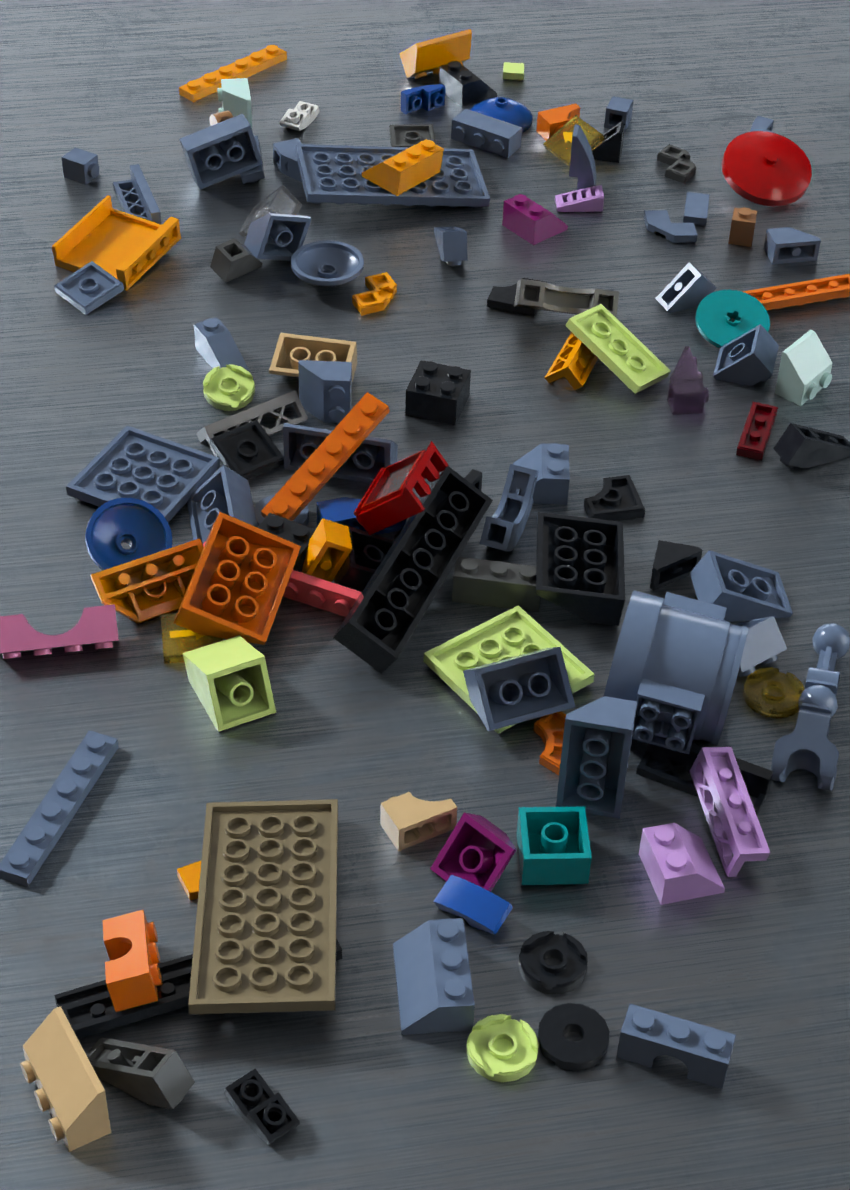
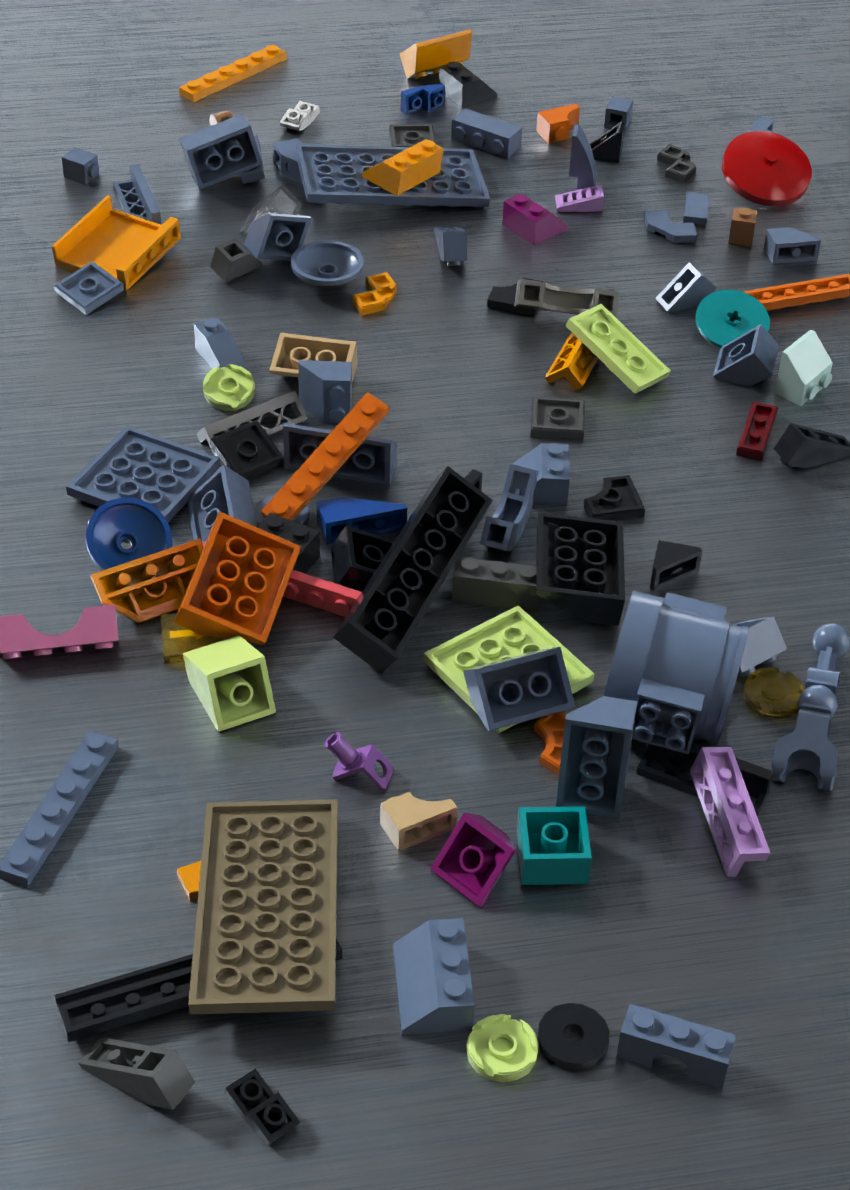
(65, 1082): tan slope -> none
(133, 962): orange arch -> none
(235, 97): light aqua slope -> none
(327, 550): light orange slope -> none
(357, 760): none -> medium lavender bracket
(391, 493): red window -> none
(437, 392): black brick -> none
(474, 904): blue slope -> none
(506, 110): blue dish -> none
(513, 71): yellowish green tile -> none
(553, 978): black tile -> none
(557, 418): none -> dark grey tile
(561, 142): clear yellow tile -> none
(678, 864): lavender slope -> none
(686, 386): clear purple slope -> none
(741, 587): sand blue slope -> none

